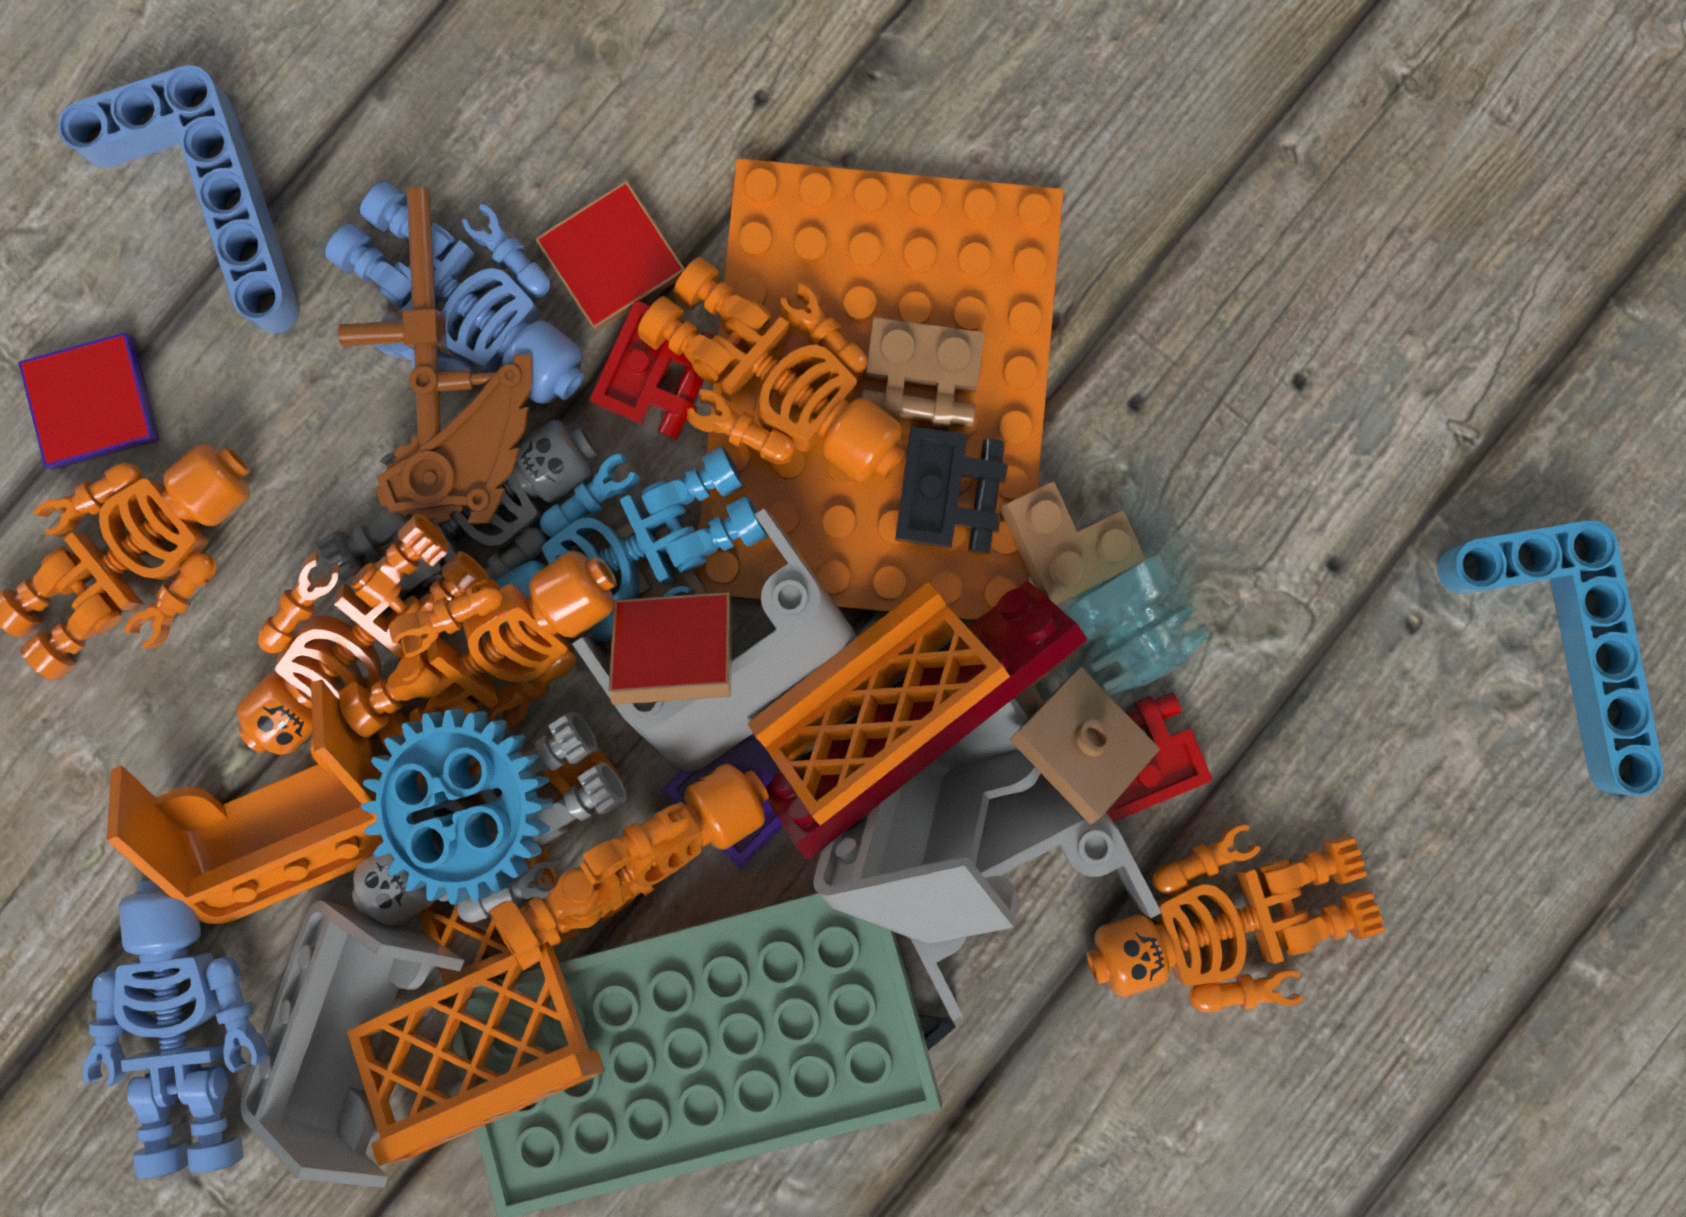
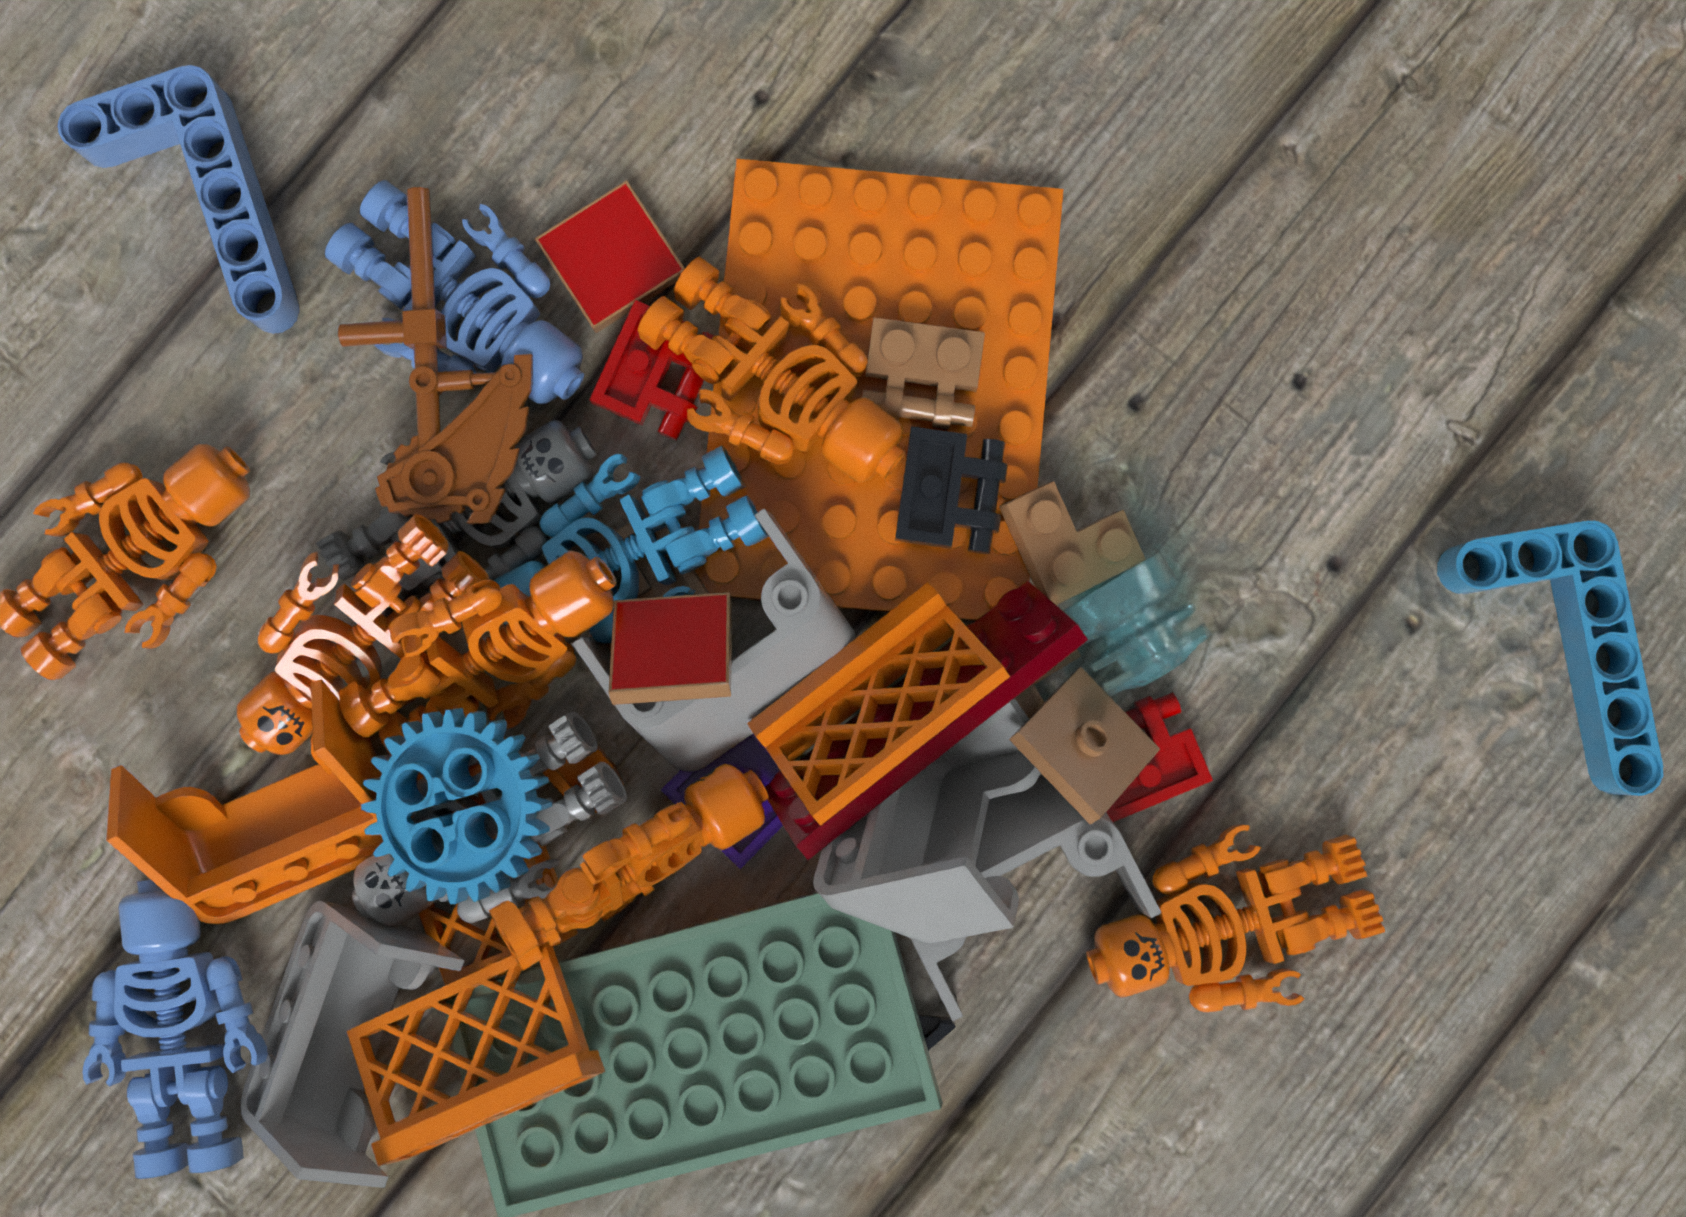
(88, 401): red tile -> none

